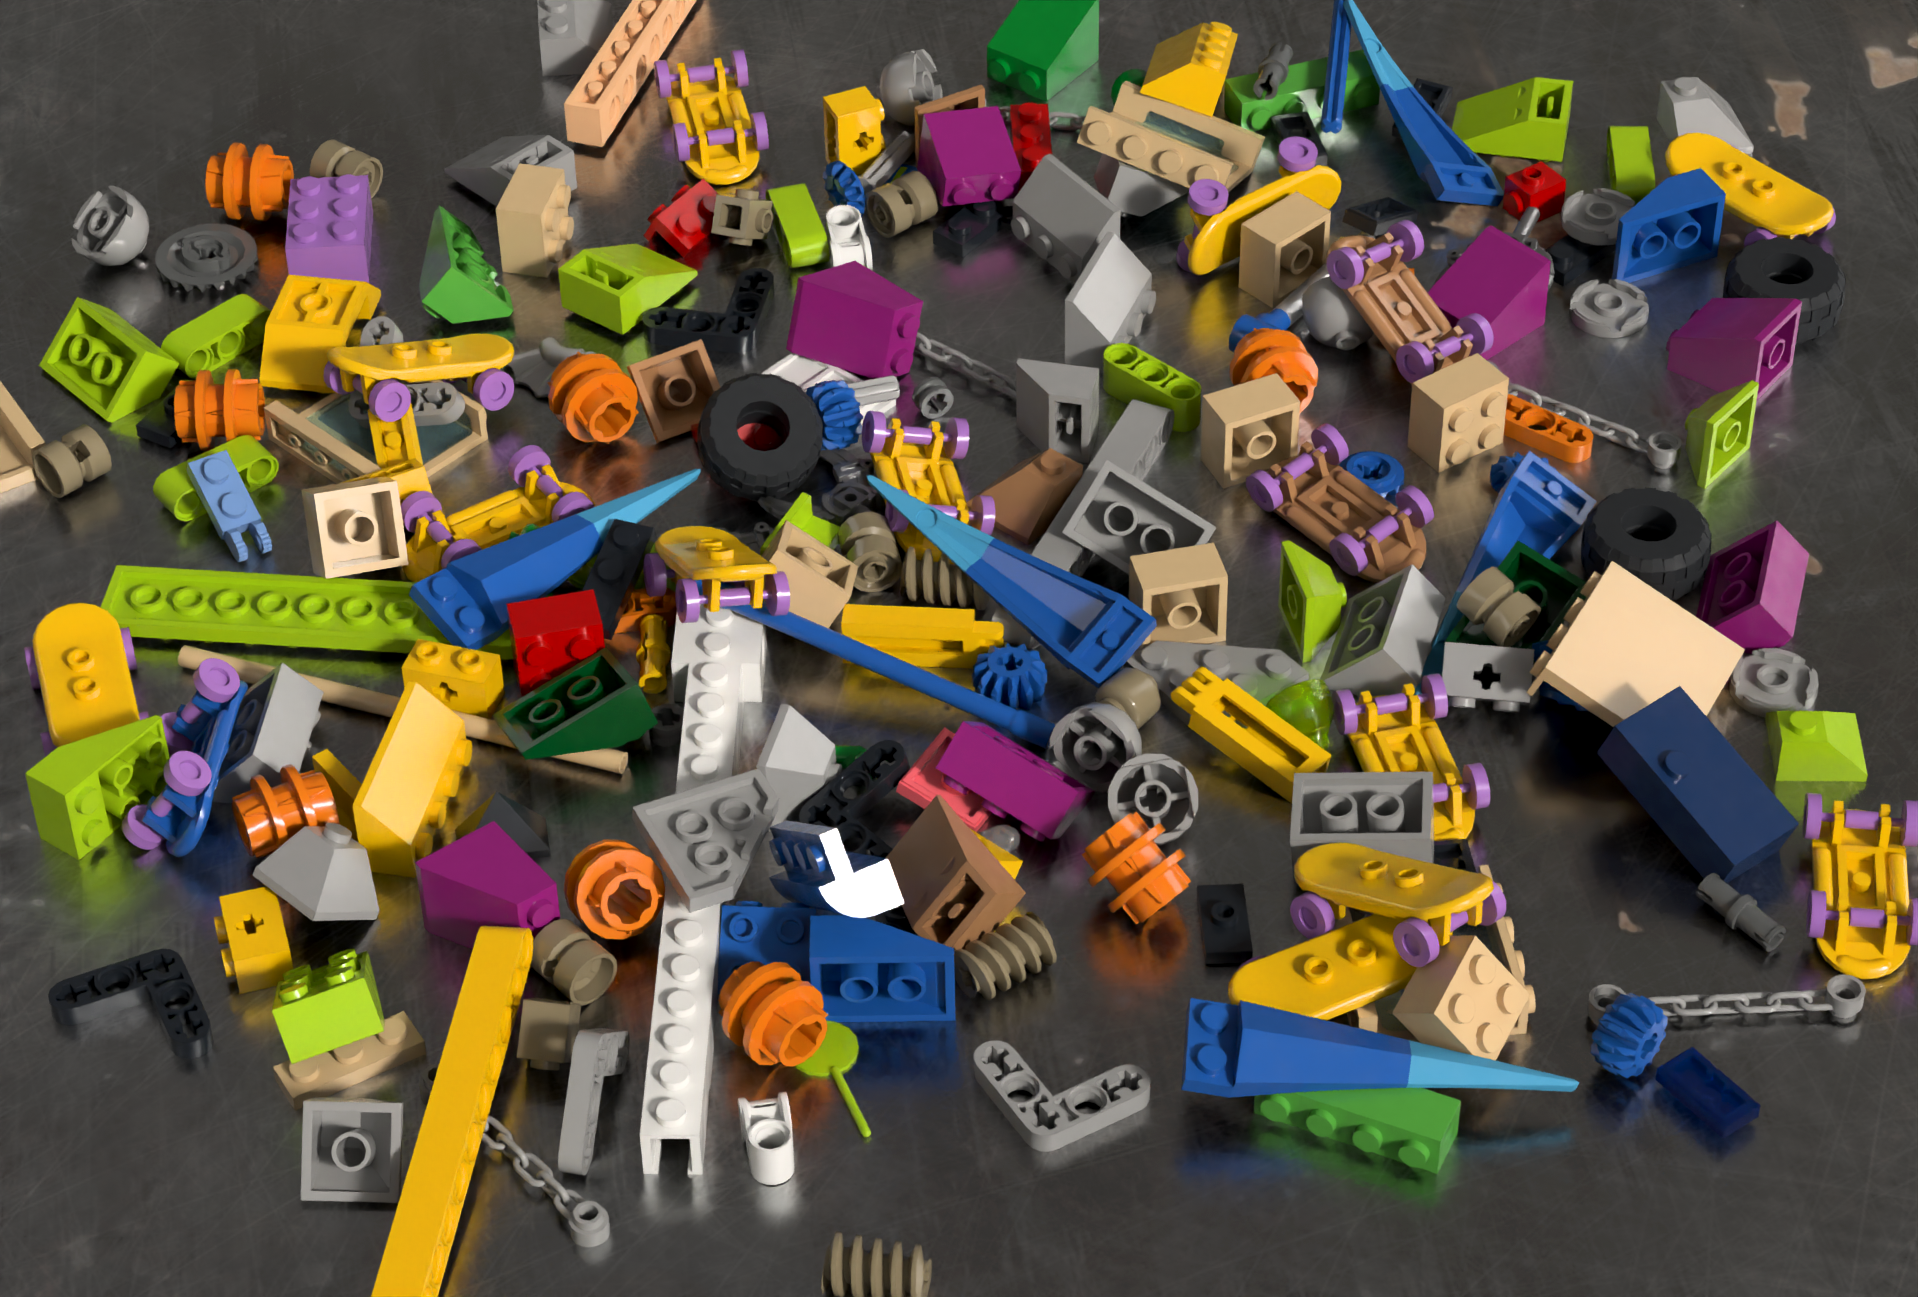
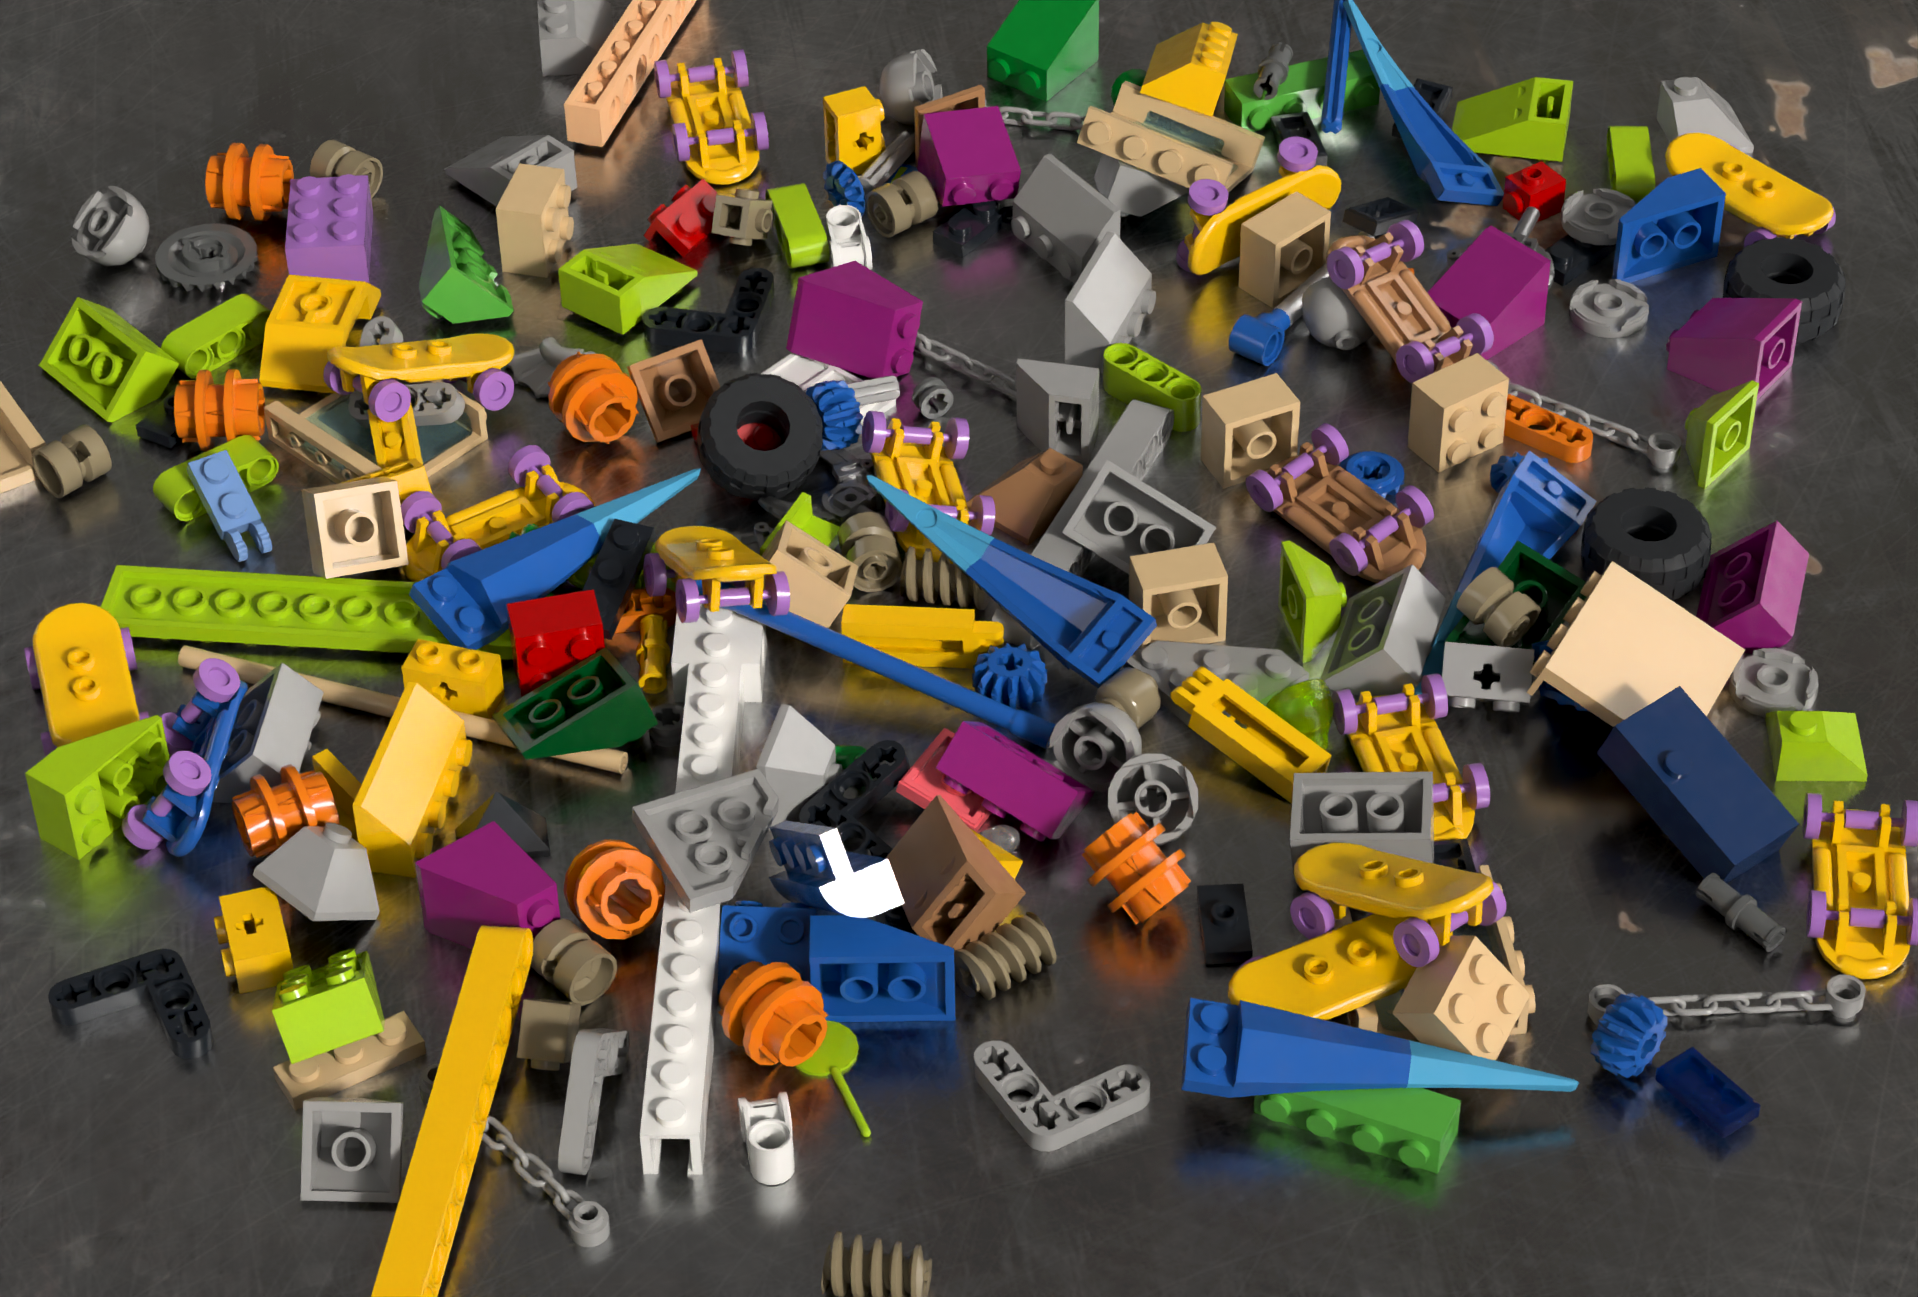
(1029, 136): red arch -> none
(1272, 352): orange piece -> none

